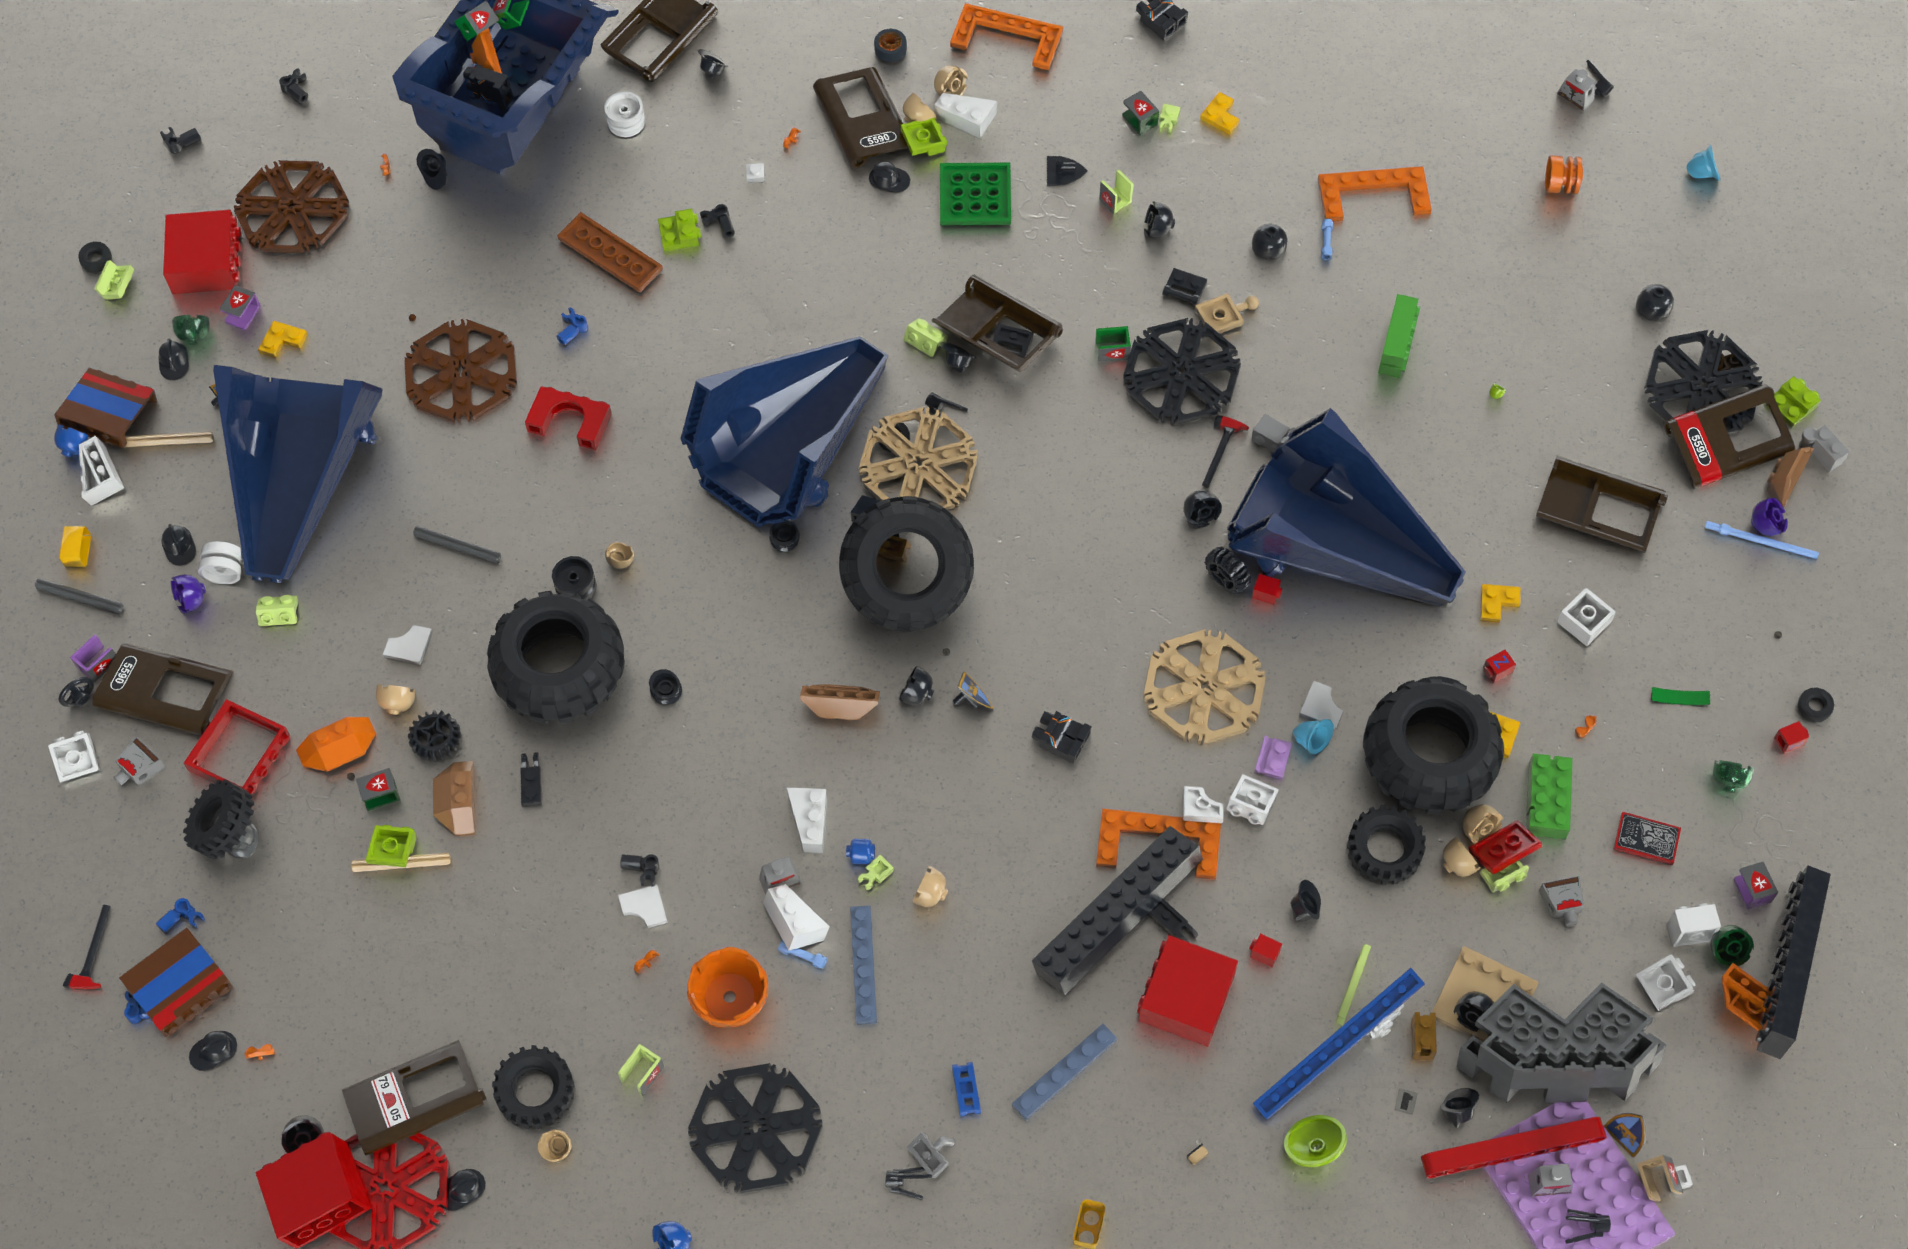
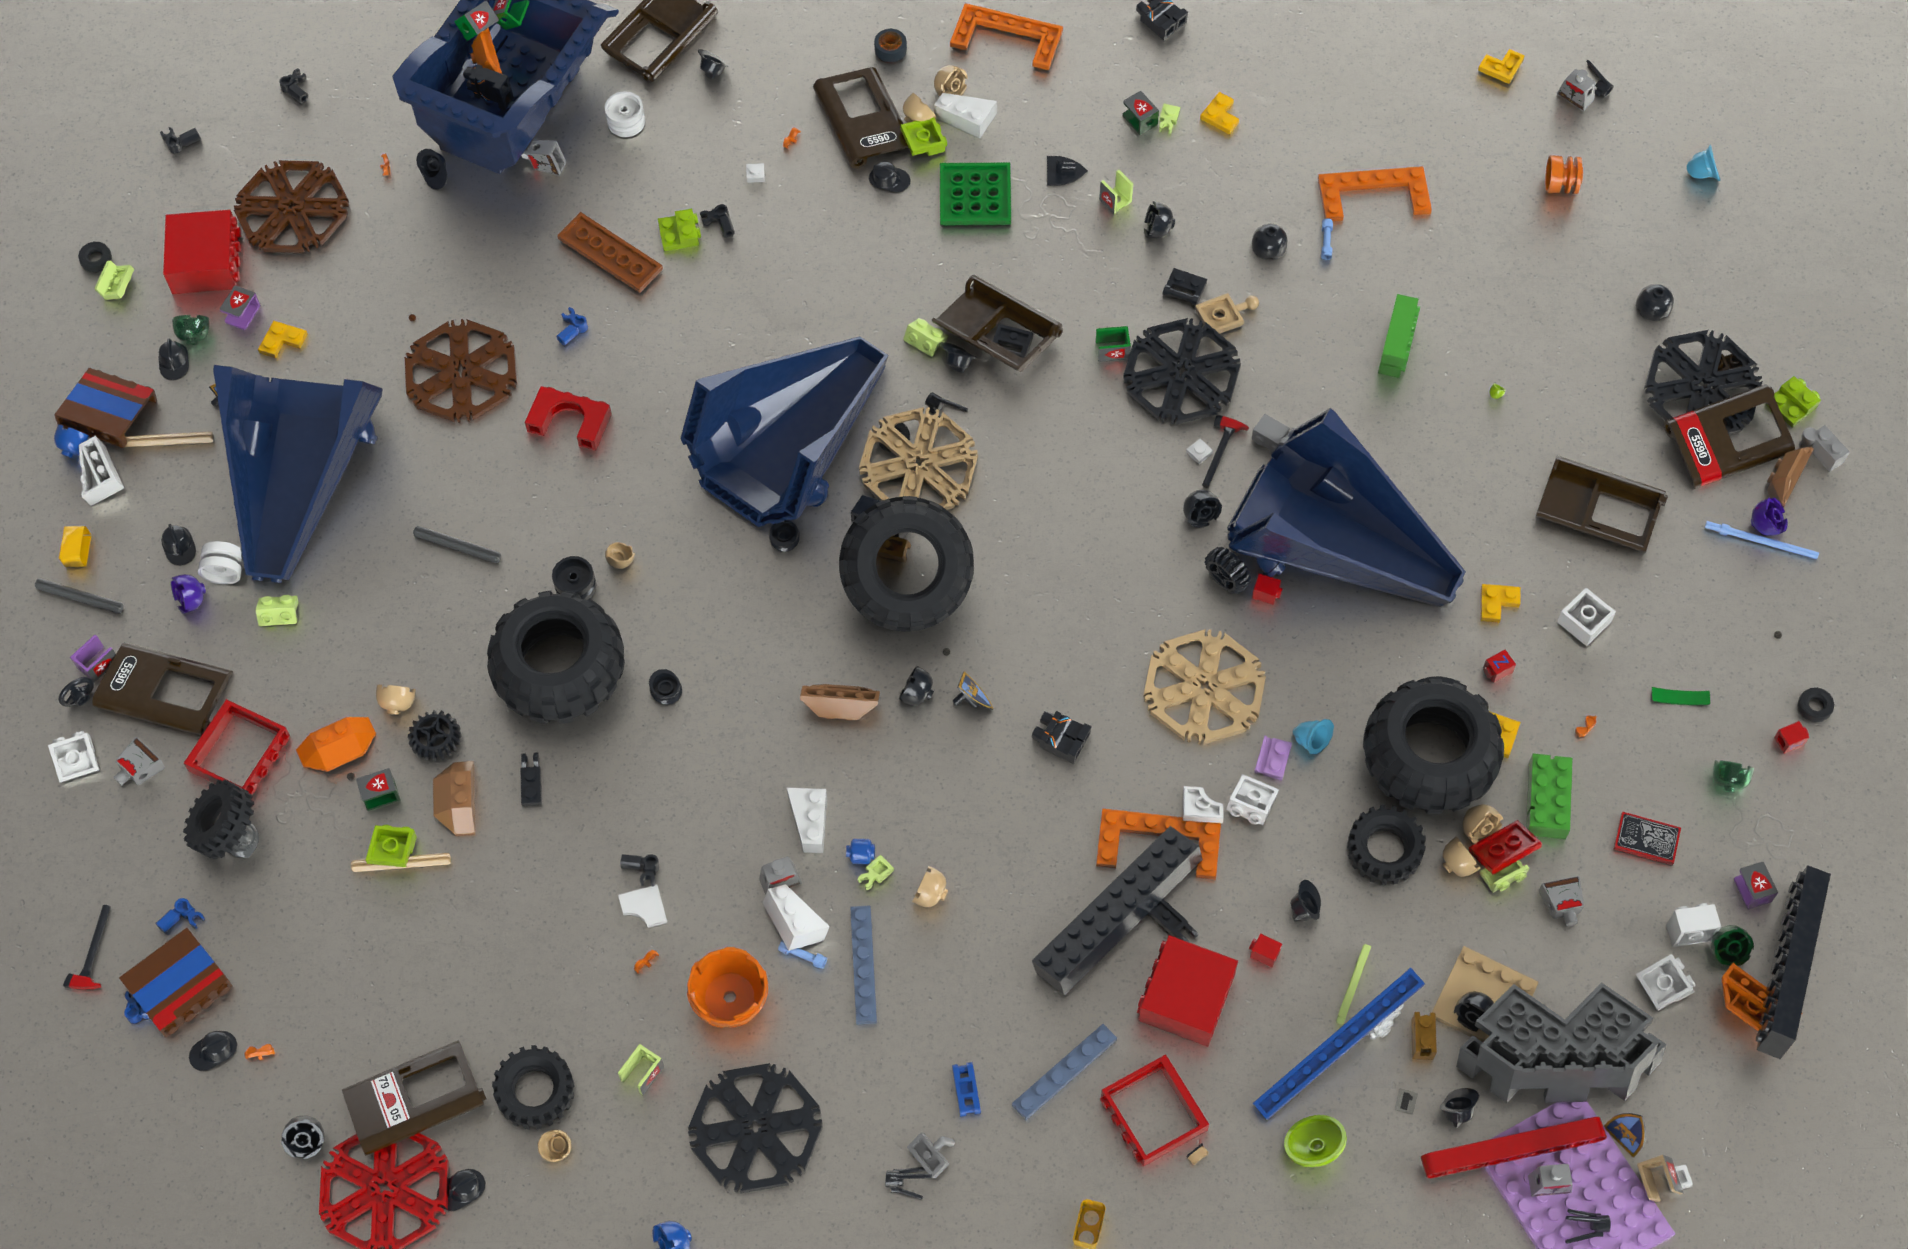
(312, 1190): red brick -> none
(409, 647): white tile -> none
(545, 156): none -> light grey torso
(1163, 1064): none -> red window
(1199, 451): none -> white plate
(1320, 705): white tile -> none
(1504, 69): none -> yellow plate

